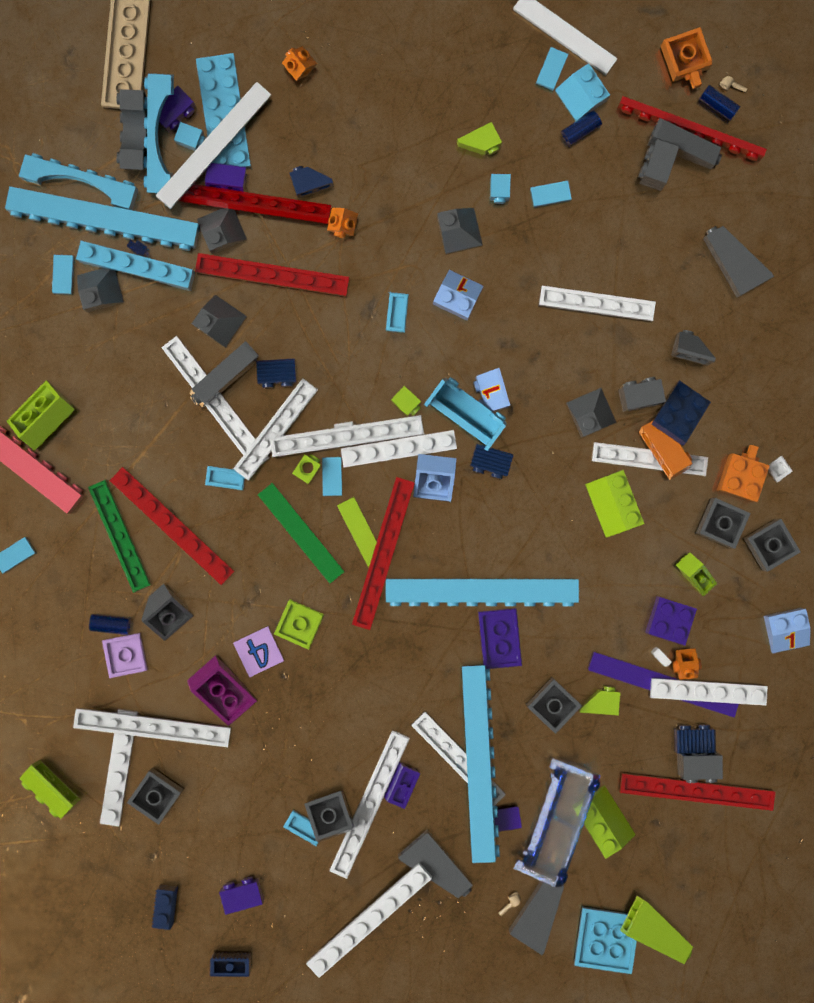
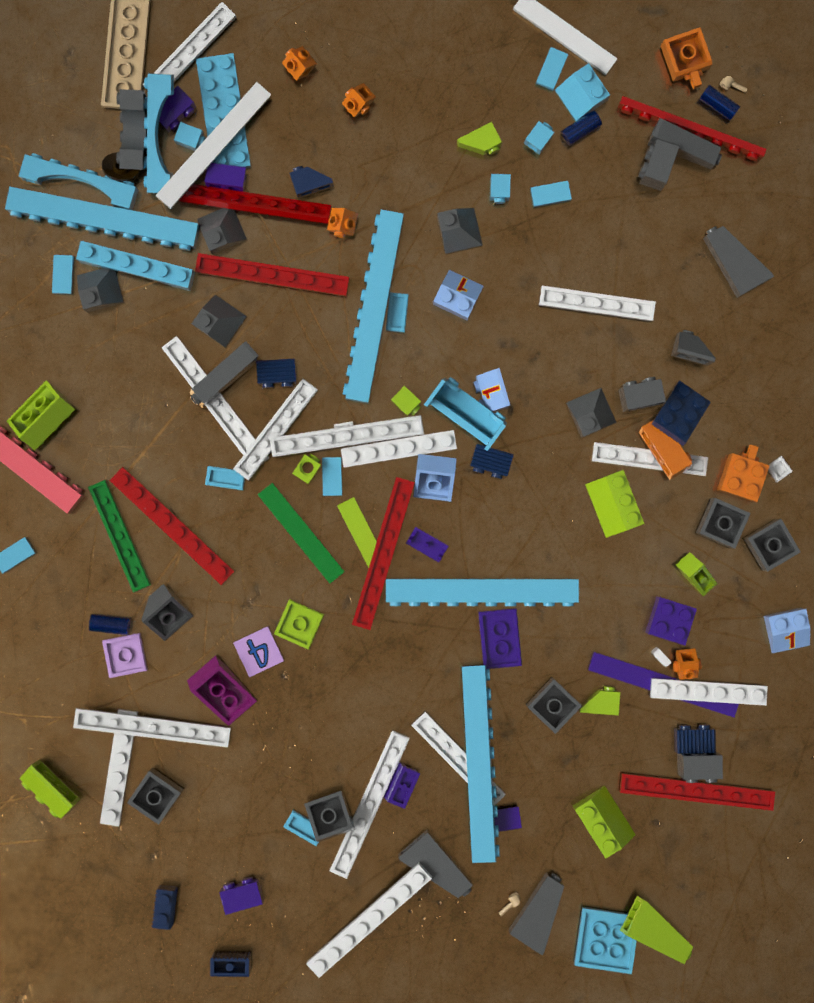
(113, 170): none -> dark brown dish
(138, 248): clear blue plate -> none
(197, 42): none -> white plate
(358, 100): none -> orange brick
(374, 306): none -> medium azure brick
(427, 544): none -> dark purple hinge
(539, 137): none -> medium azure brick
(559, 823): windscreen -> none

